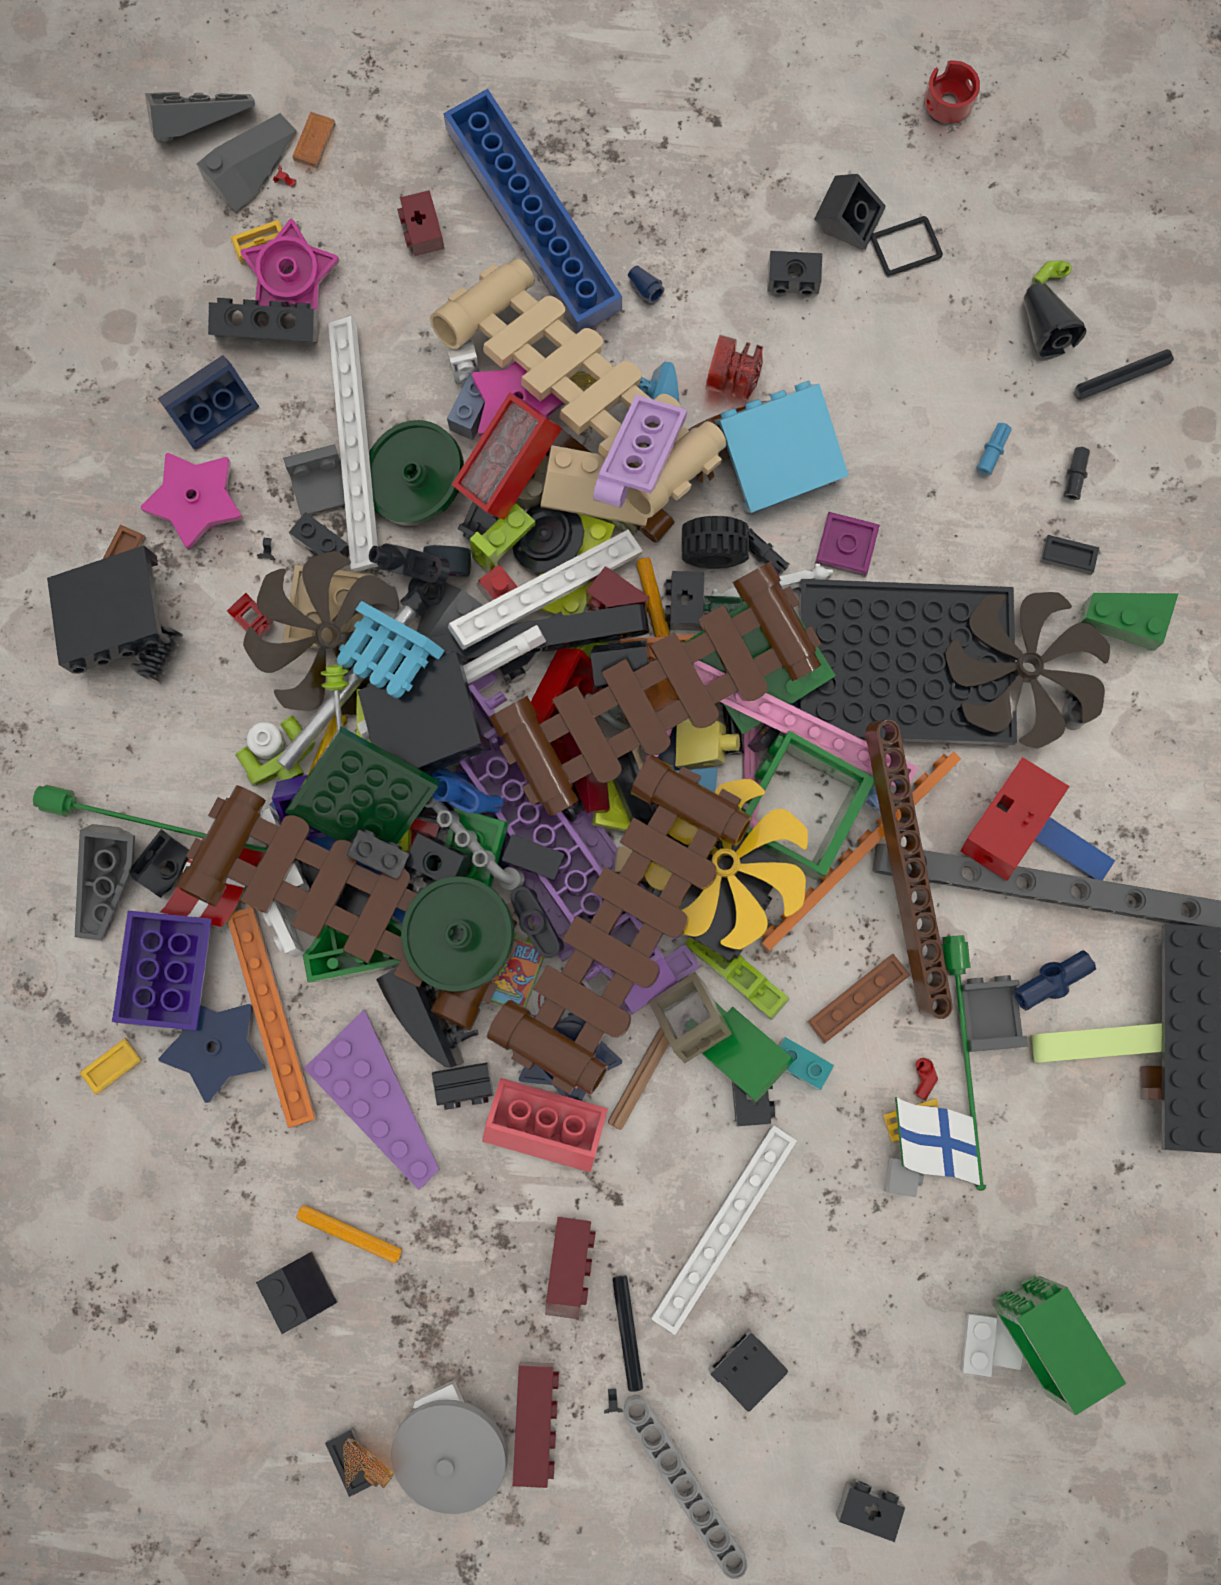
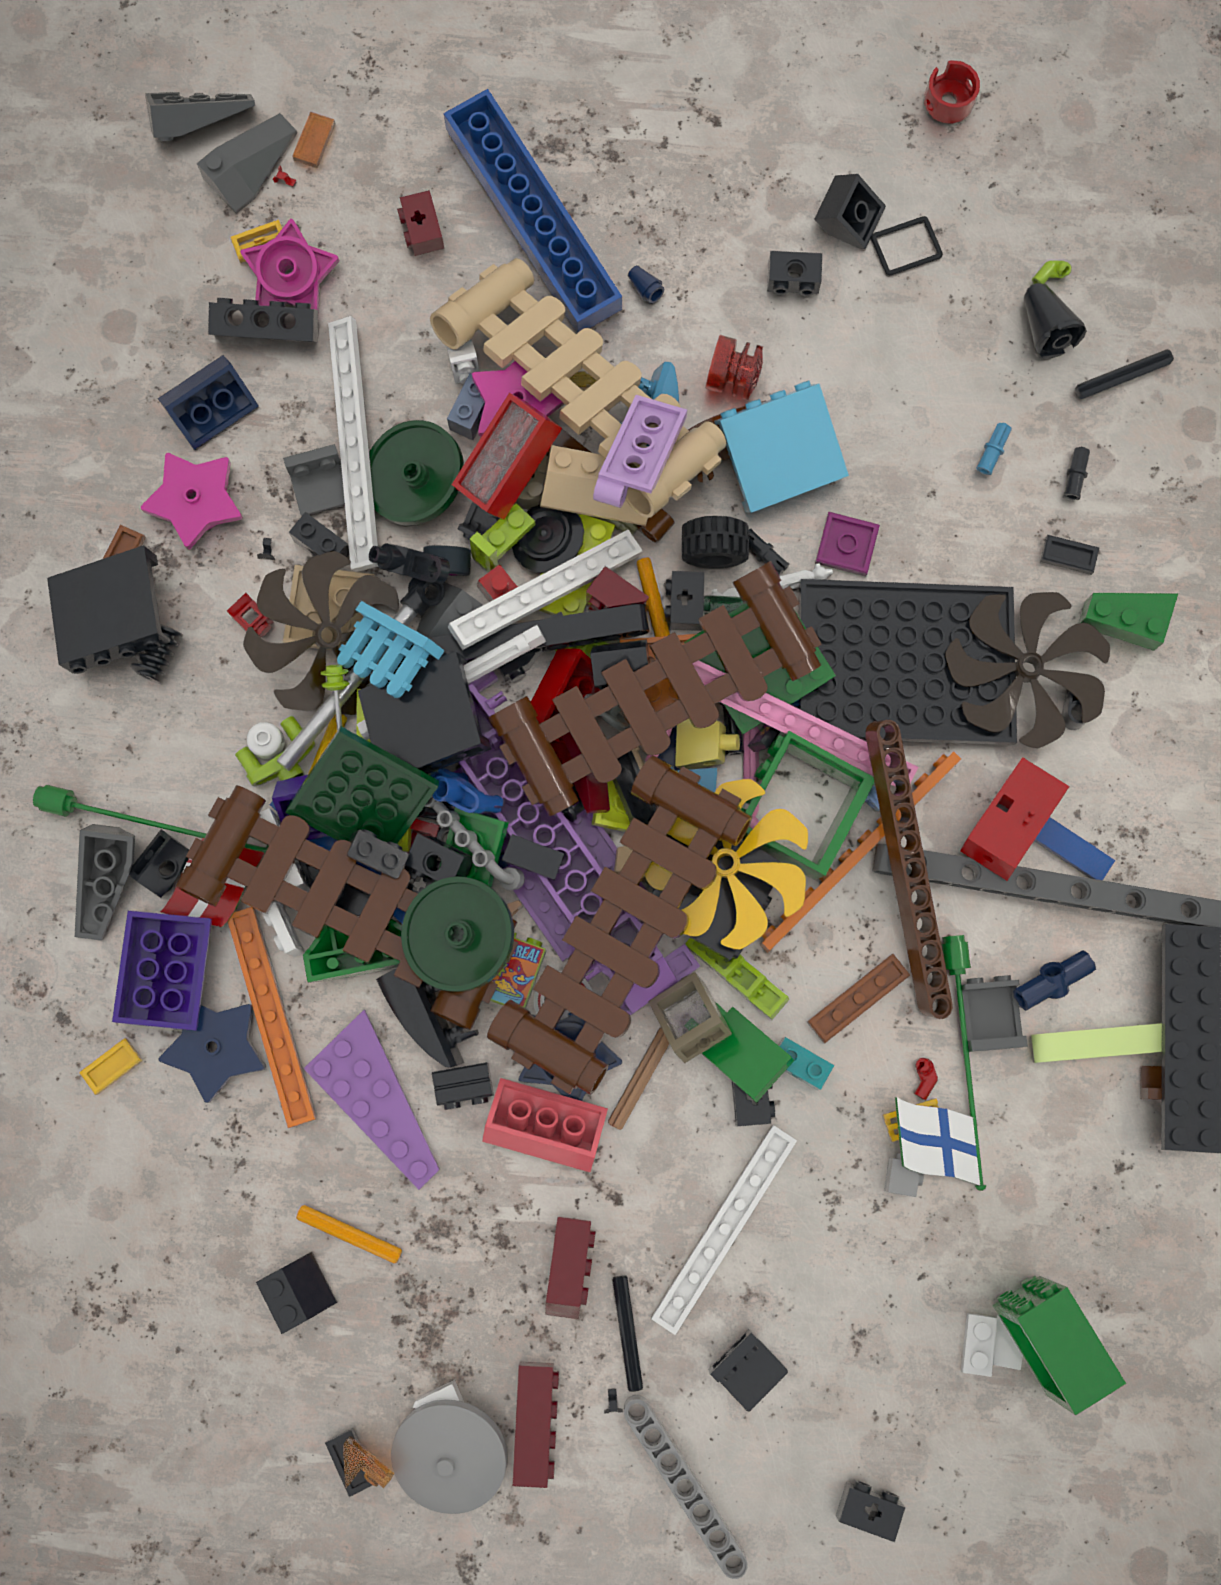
(543, 938): black connector -> none

